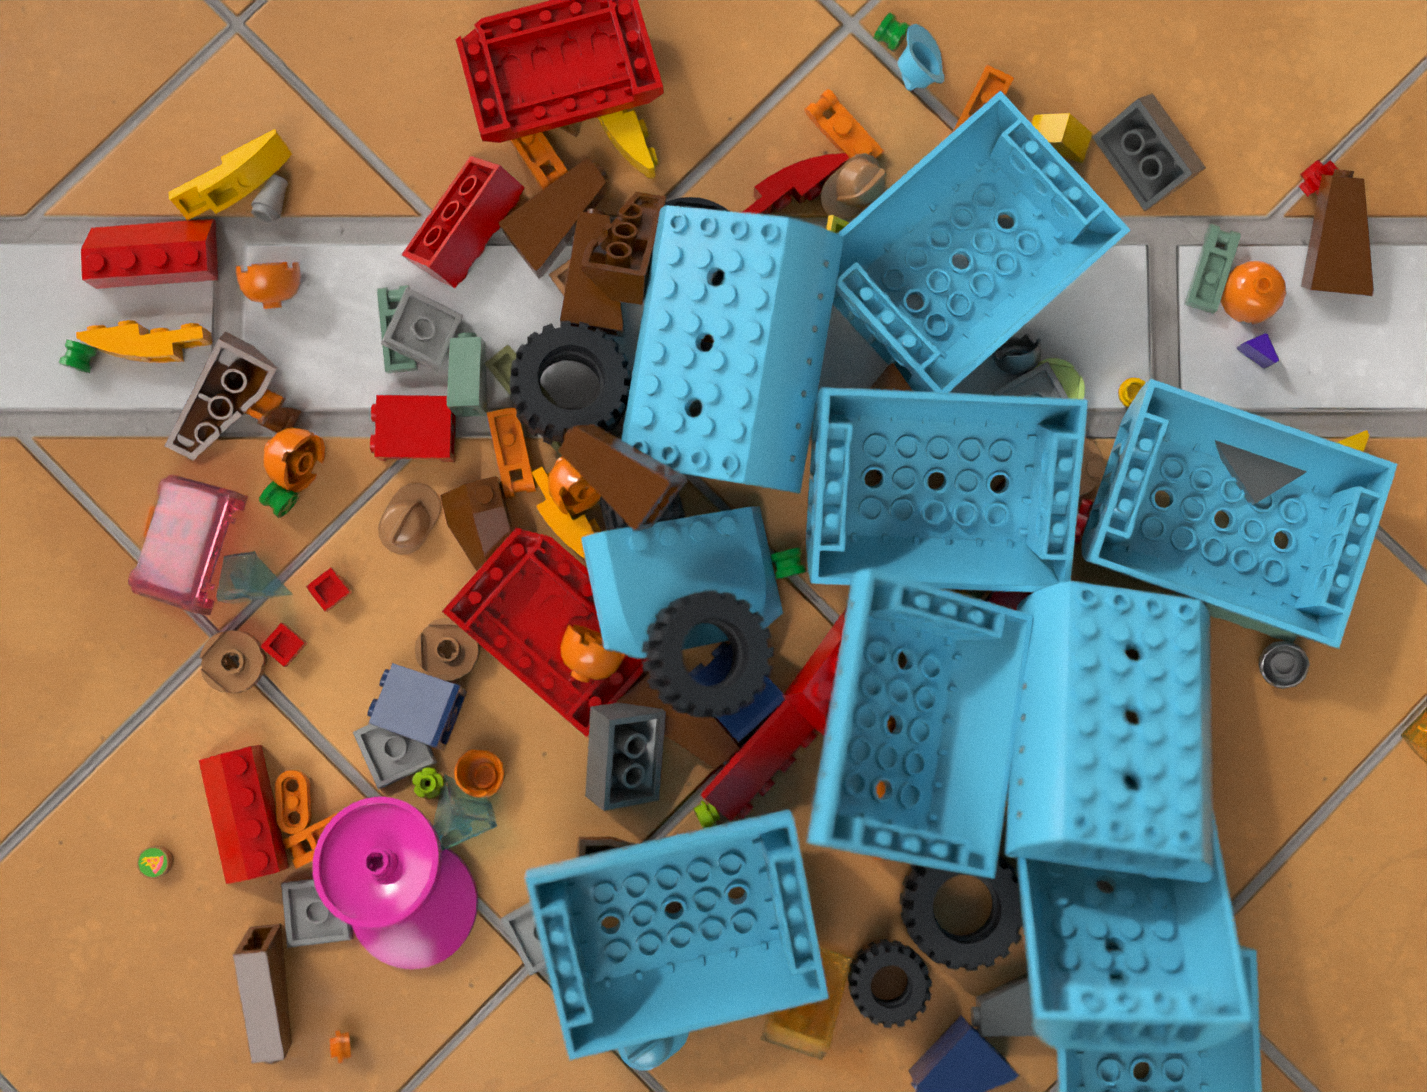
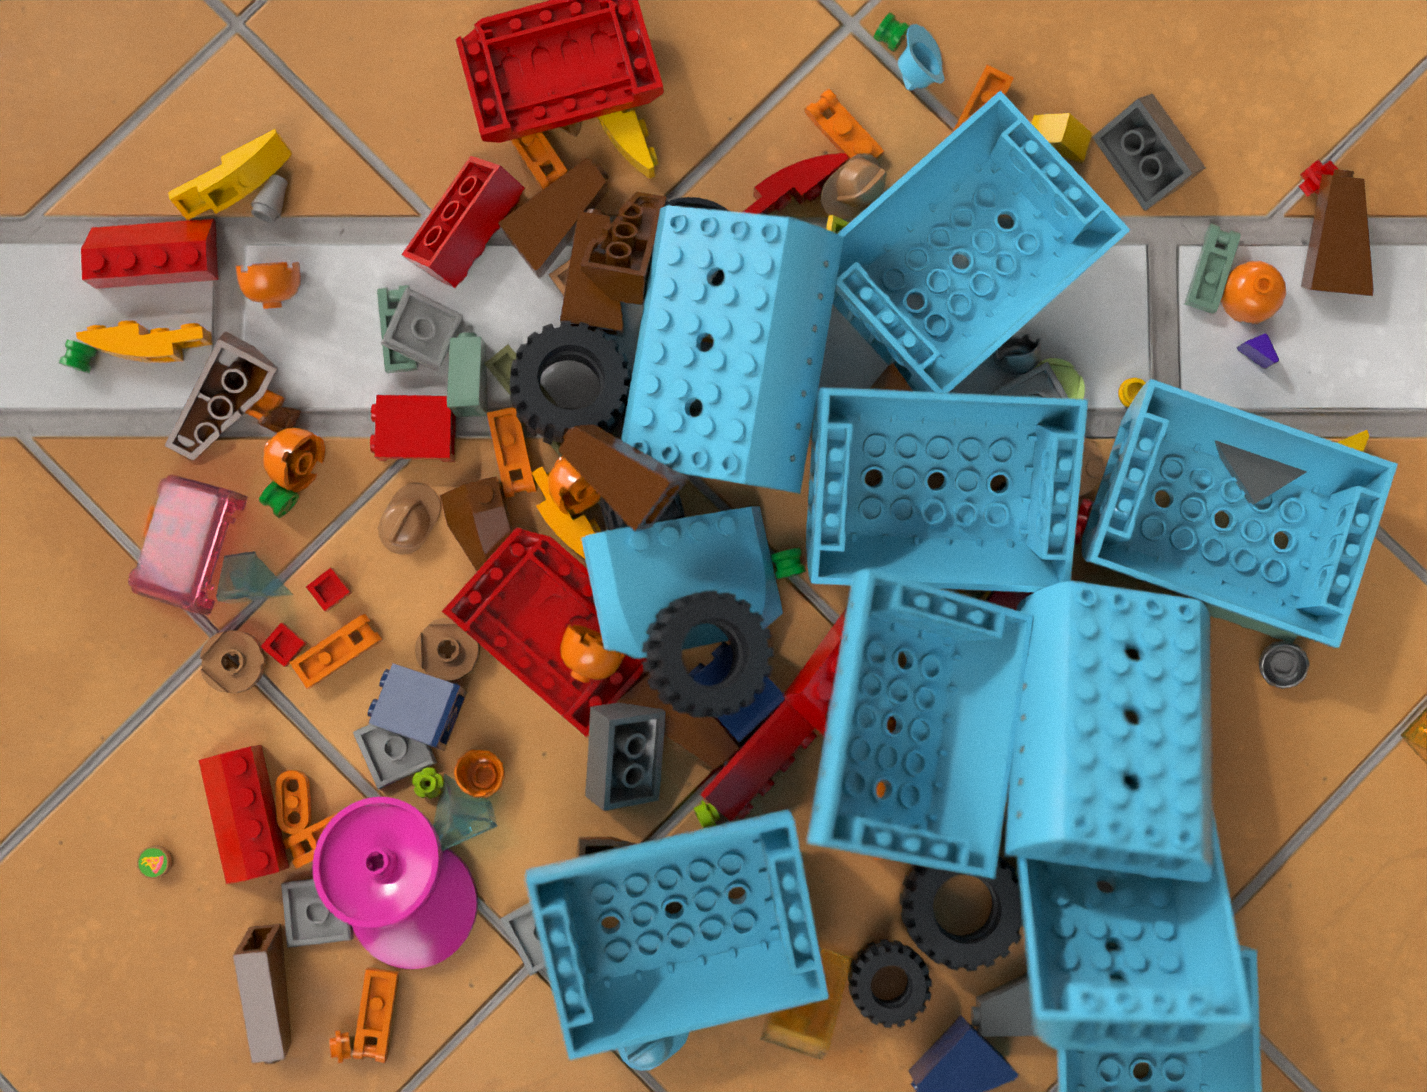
(335, 652): none -> orange plate
(376, 1014): none -> orange plate

